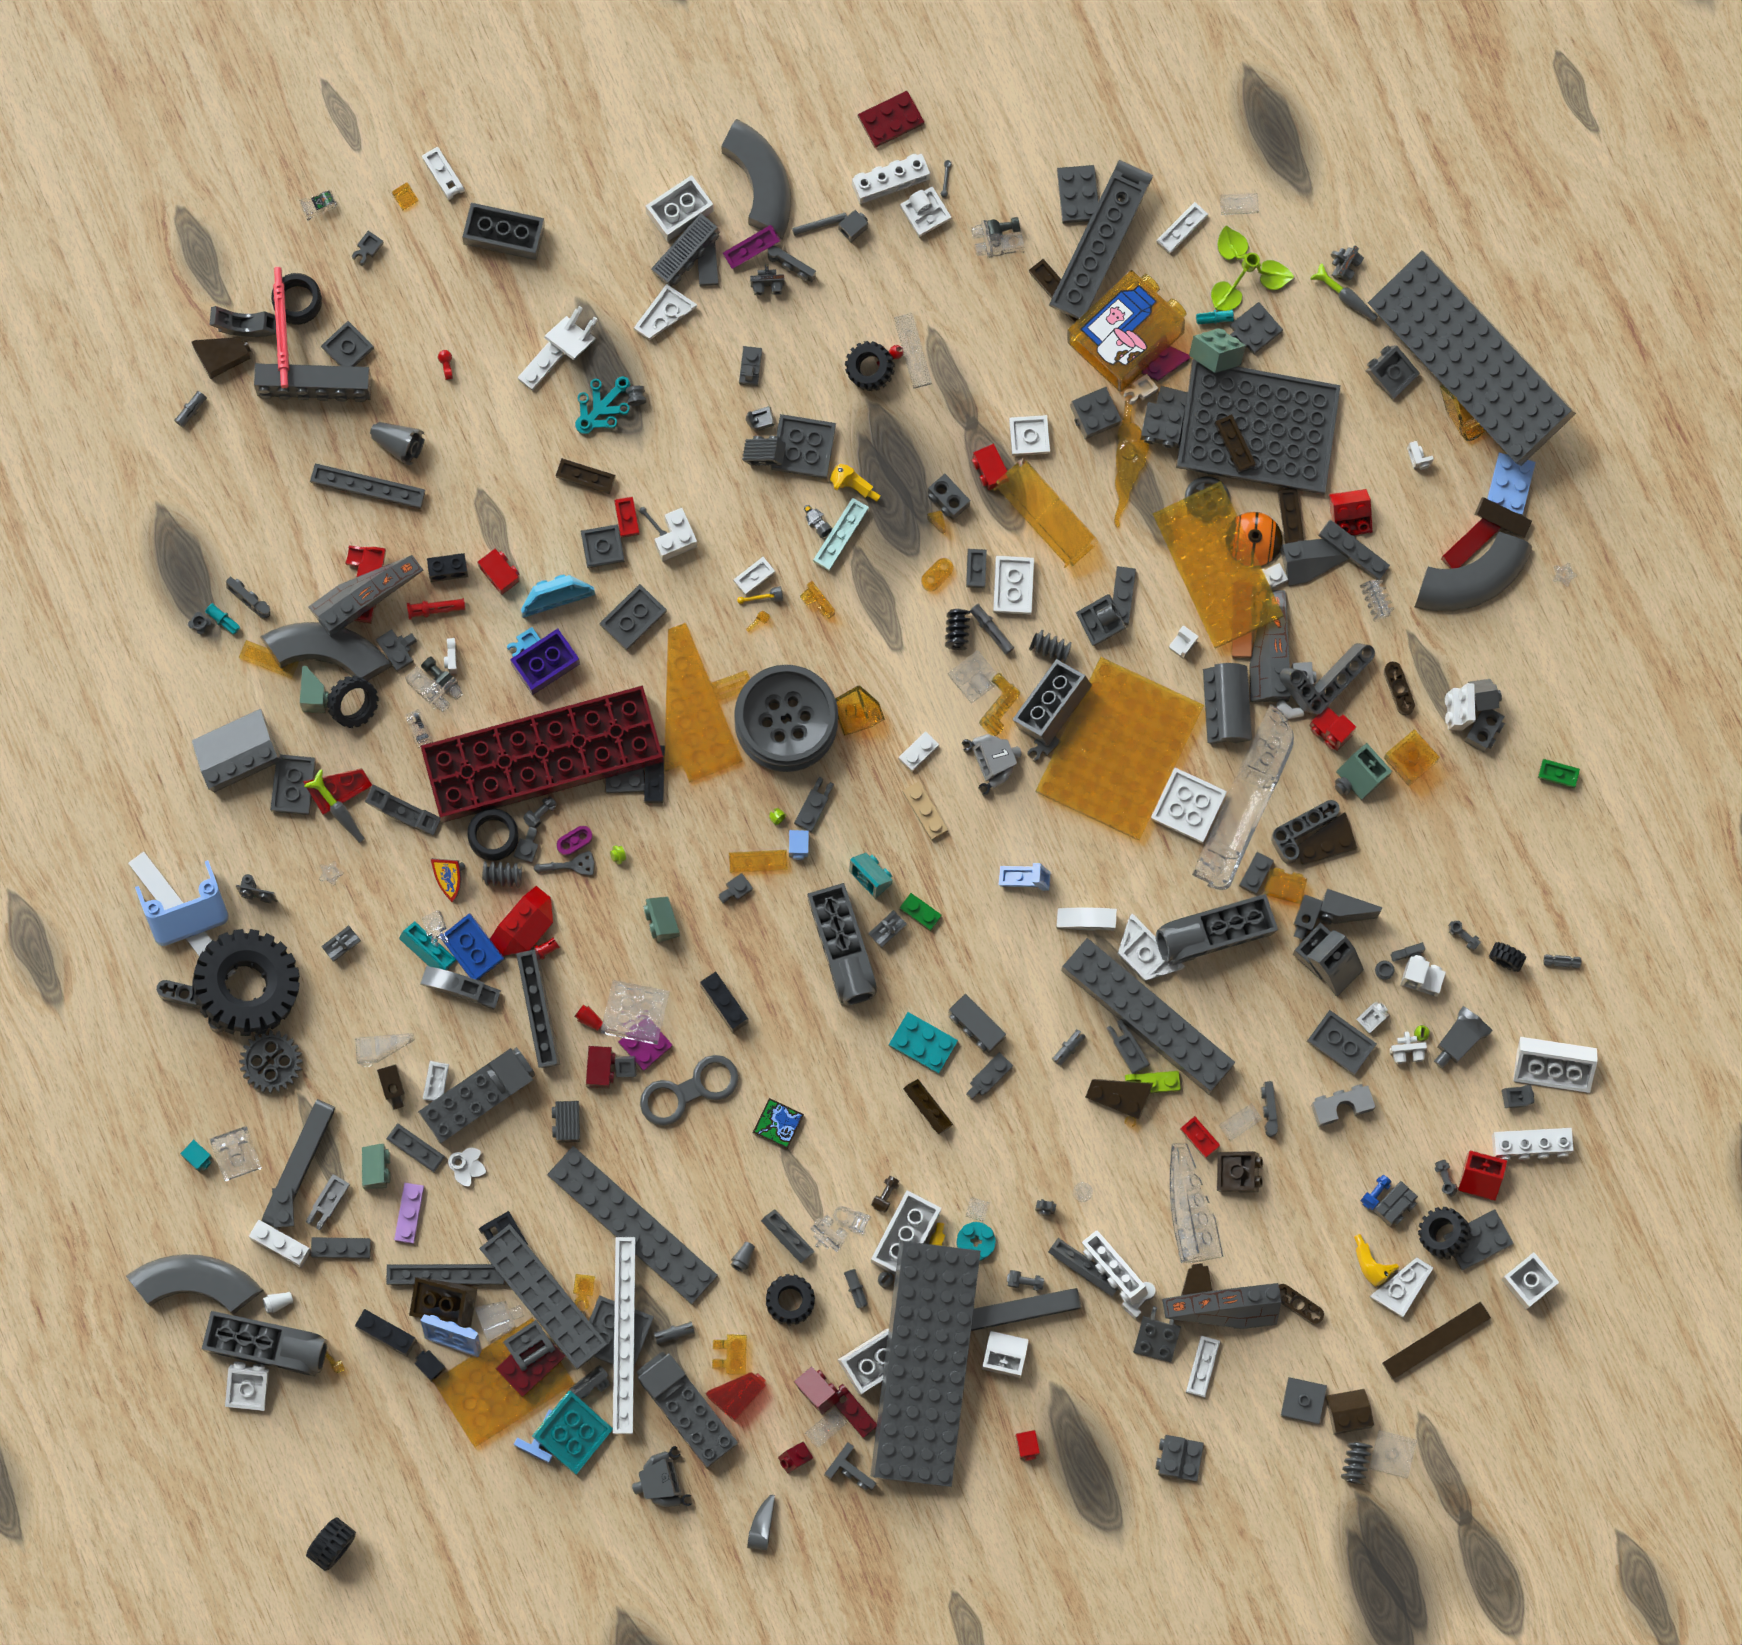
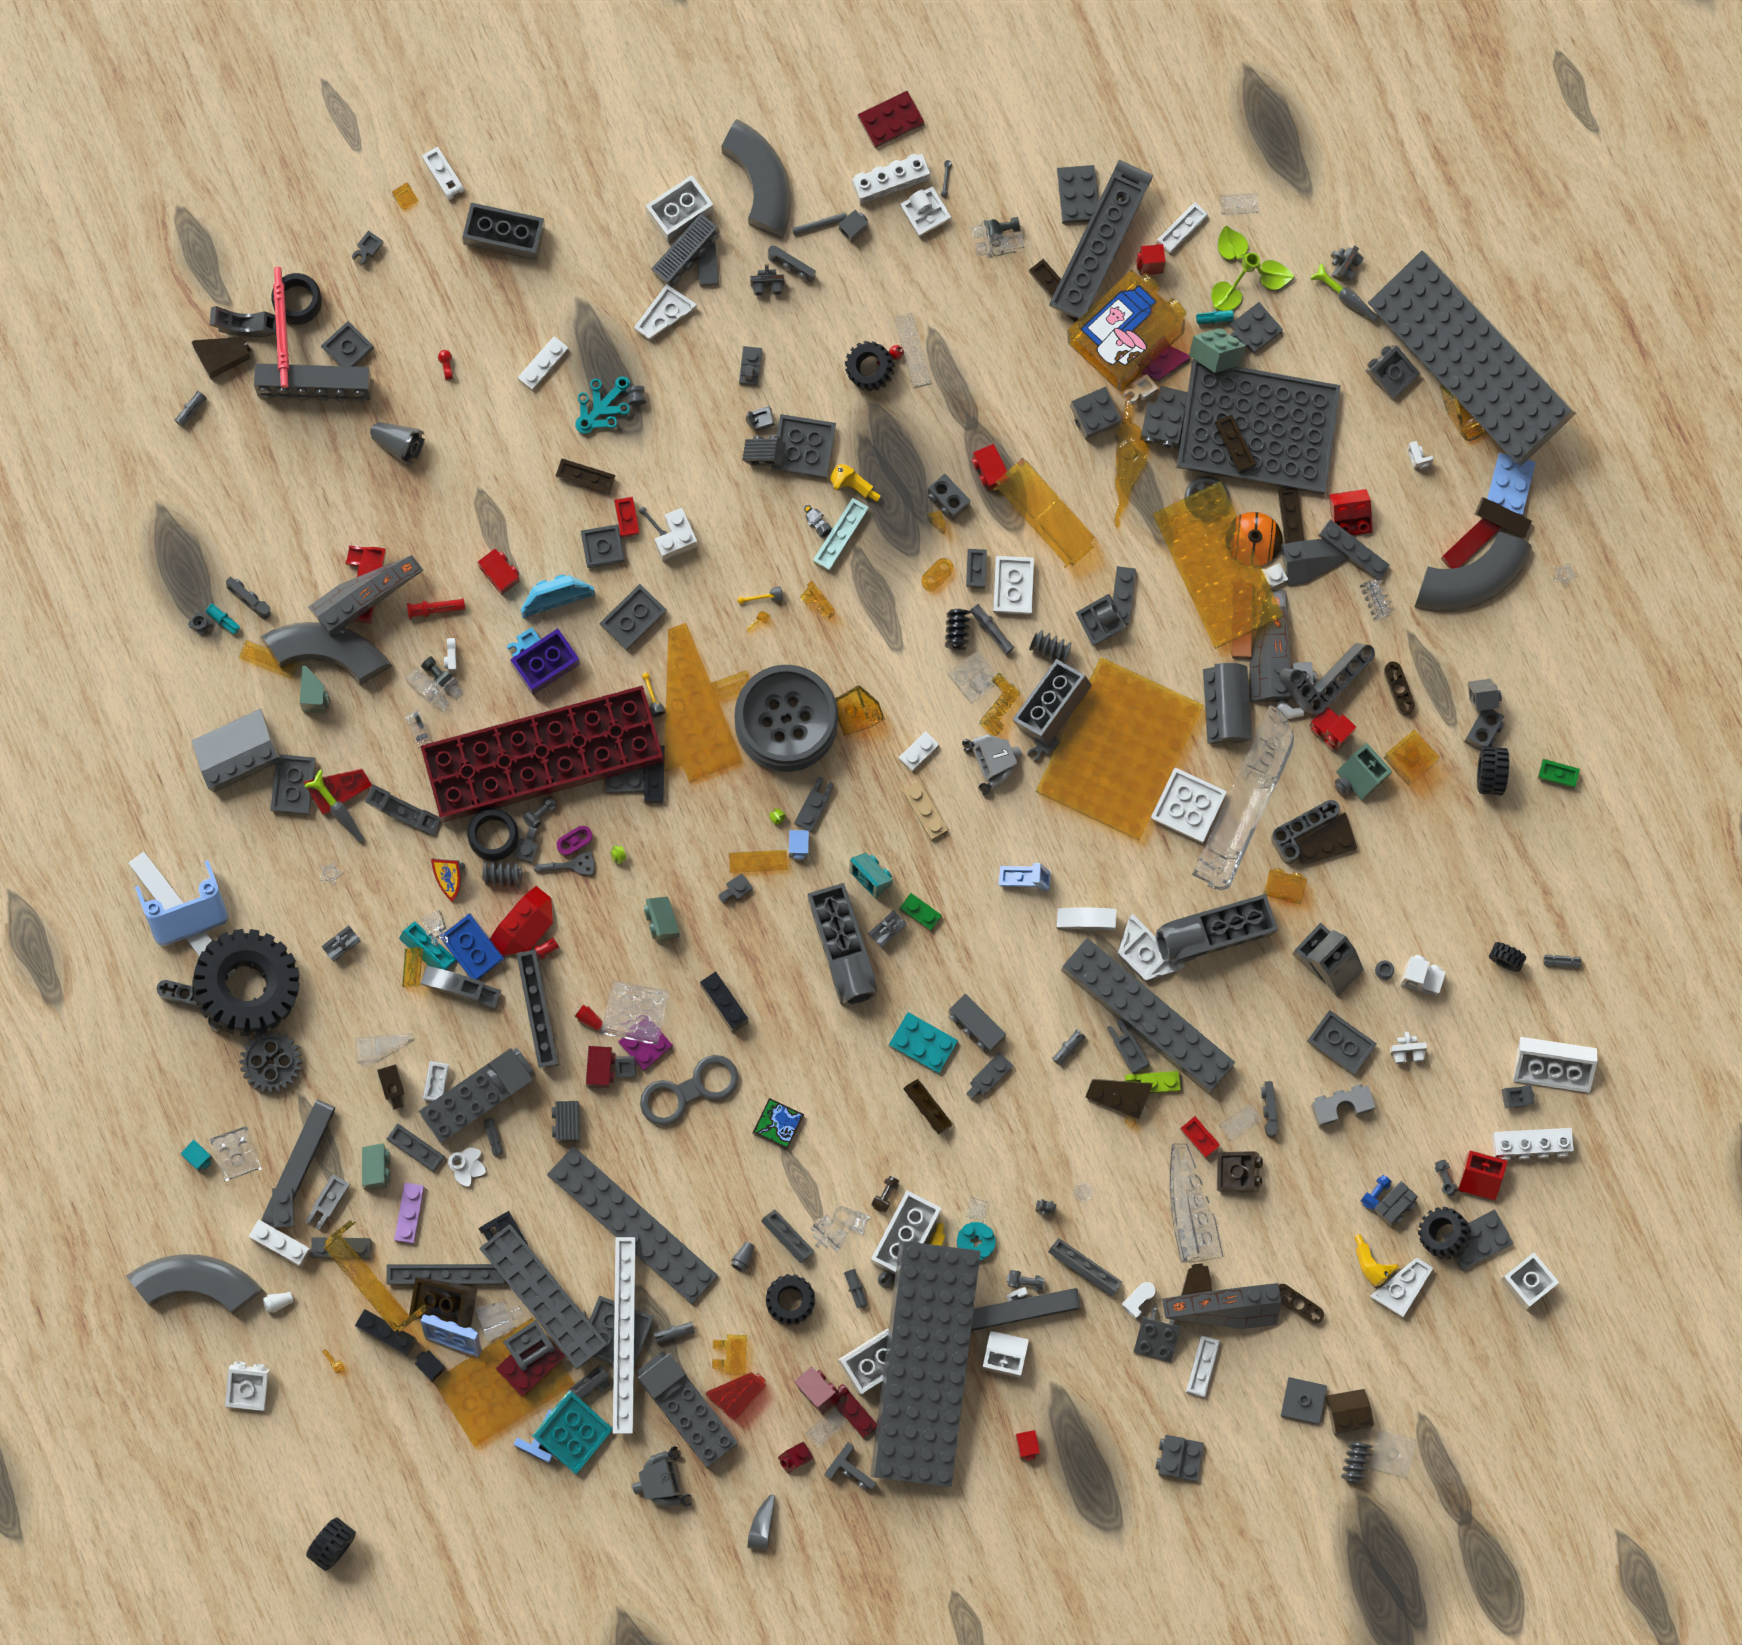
(248, 890): dark grey hinge -> none
(265, 1343): dark grey brick -> none
(318, 204): clear leg -> none
(338, 693): black tyre -> none
(367, 486): dark grey plate -> none
(367, 1281): none -> clear yellow piece
(397, 648): dark grey hinge -> none
(412, 967): none -> clear yellow tile
(447, 567): black brick -> none
(493, 1136): none -> dark grey axle
(570, 337): white plate -> none
(583, 1287): clear yellow plate -> none
(656, 708): none -> hinge
(751, 246): magenta plate -> none
(754, 576): white plate -> none
(1016, 1295): none -> white tile
(1029, 435): white plate -> none
(1115, 1268): white brick -> none
(1151, 259): none -> red brick
(1183, 642): white panel -> none
(1256, 873): dark grey plate -> none
(1309, 906): dark grey torso -> none
(1344, 908): dark grey slope -> none
(1373, 1016): white bracket -> none
(1407, 952): dark grey plate -> none
(1417, 1032): lime hinge -> none
(1436, 1340): dark brown tile -> none
(1455, 927): dark grey bar -> none
(1460, 707): white plate -> none
(1462, 1037): dark grey piece -> none
(1493, 770): none -> black tyre

